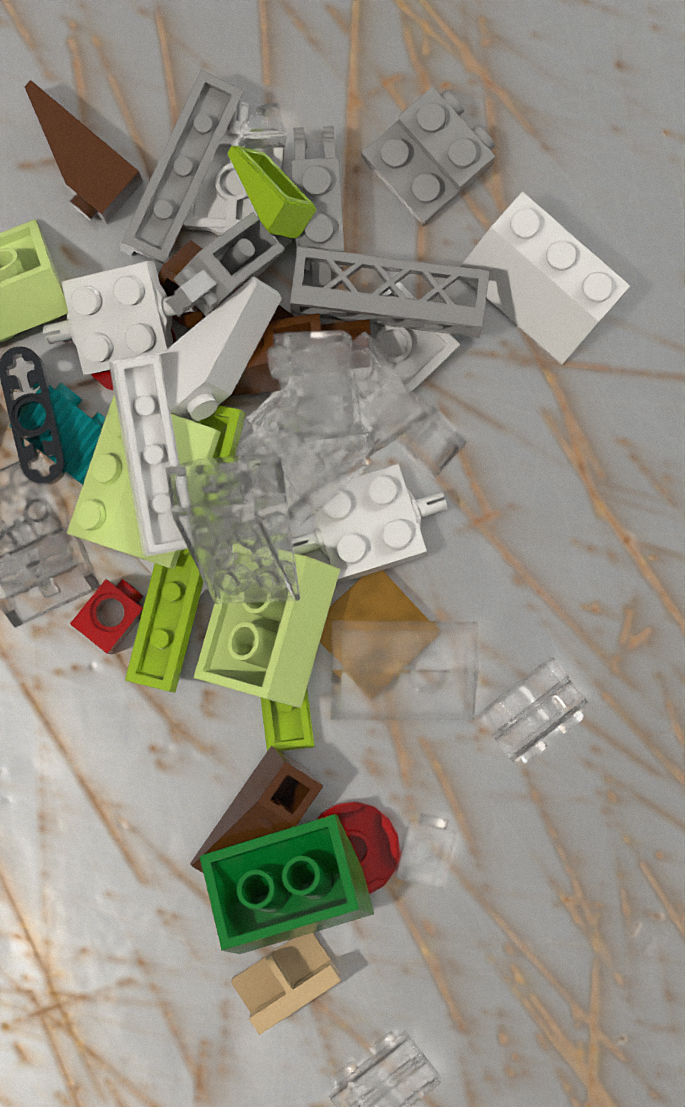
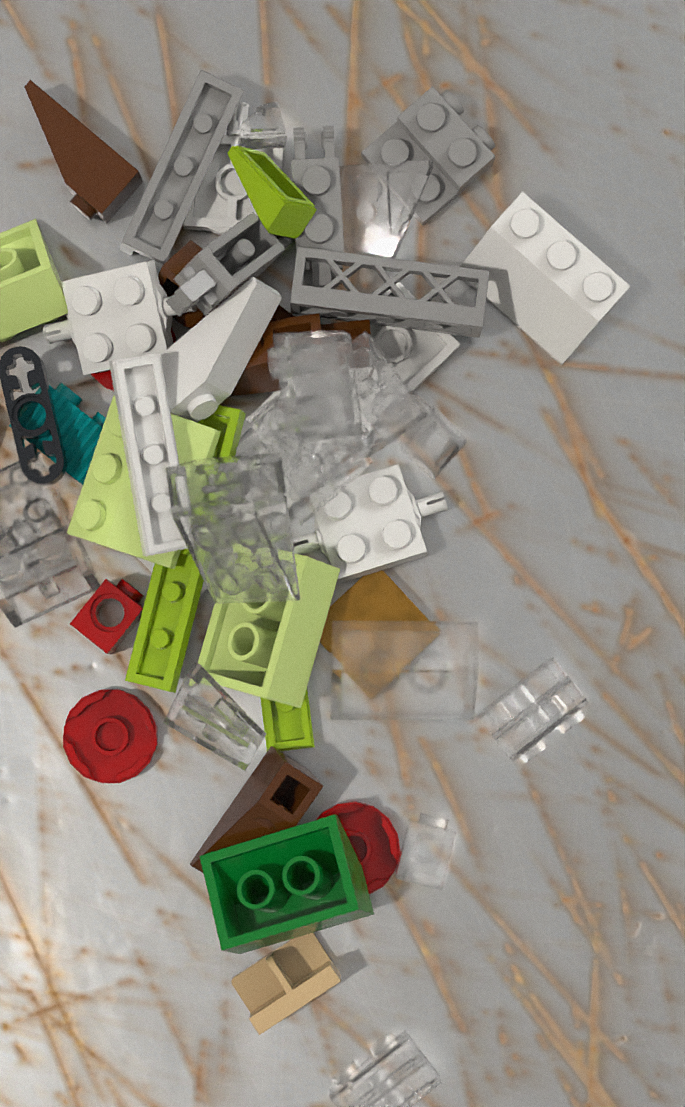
(110, 736): none -> red tile
(214, 719): none -> clear wing
(380, 204): none -> clear wing

